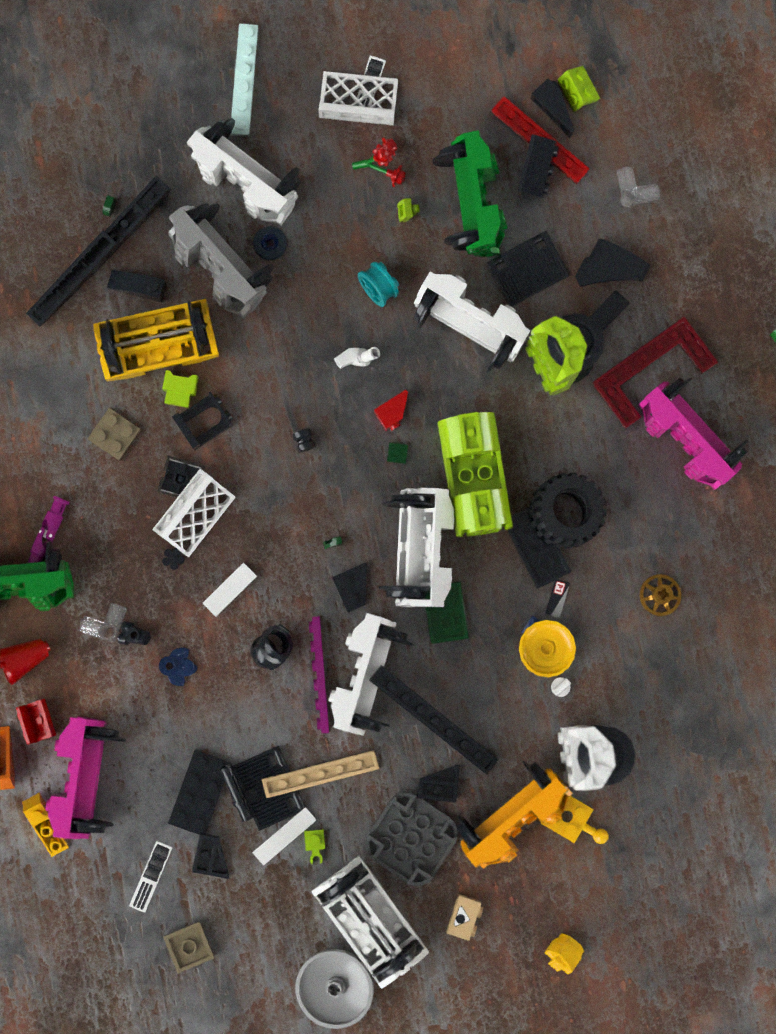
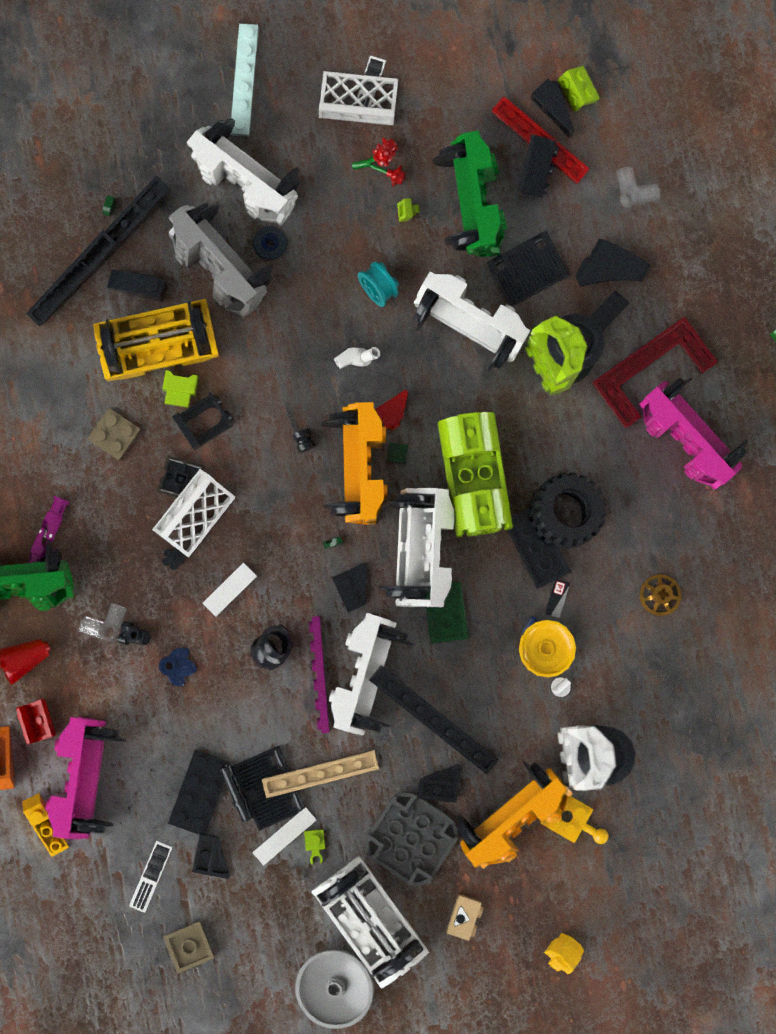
(360, 433): none -> light orange piece

